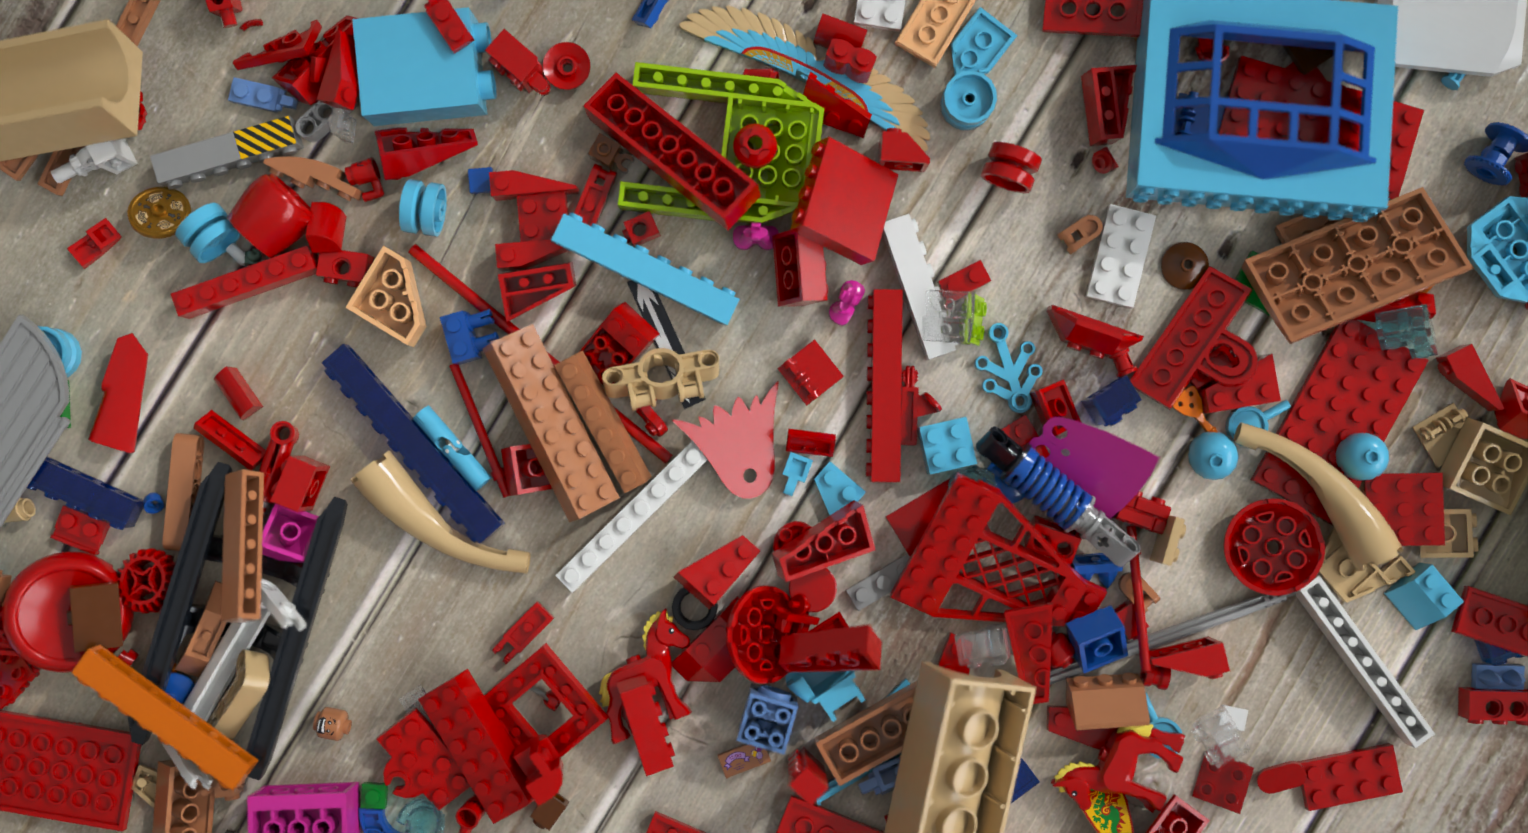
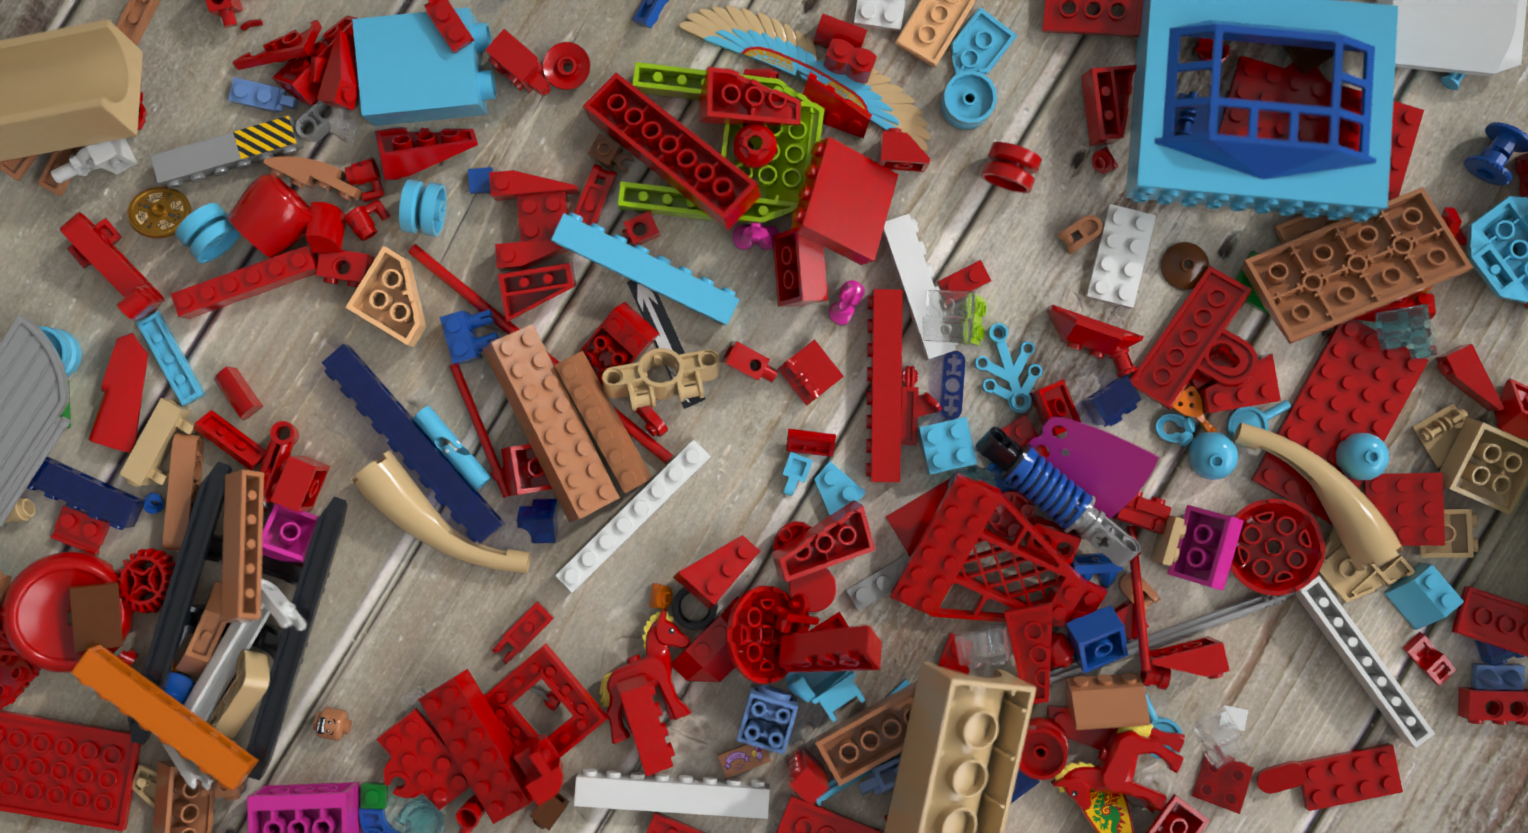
(138, 293): none -> red beam
(155, 442): none -> tan brick
(170, 358): none -> medium azure tile
(244, 258): arm -> none
(362, 223): none -> red piece
(540, 520): none -> clear blue brick
(660, 596): none -> orange plate
(672, 794): none -> white brick
(739, 358): none -> red torso
(739, 443): piece -> none
(743, 101): none -> red wedge
(958, 368): none -> clear blue beam
(1003, 521): none -> red dish
(1044, 749): none -> red wheel
(1186, 423): none -> medium azure piece
(1206, 547): none -> dark pink brick
(1429, 659): none -> red slope
(1454, 222): none -> red bracket

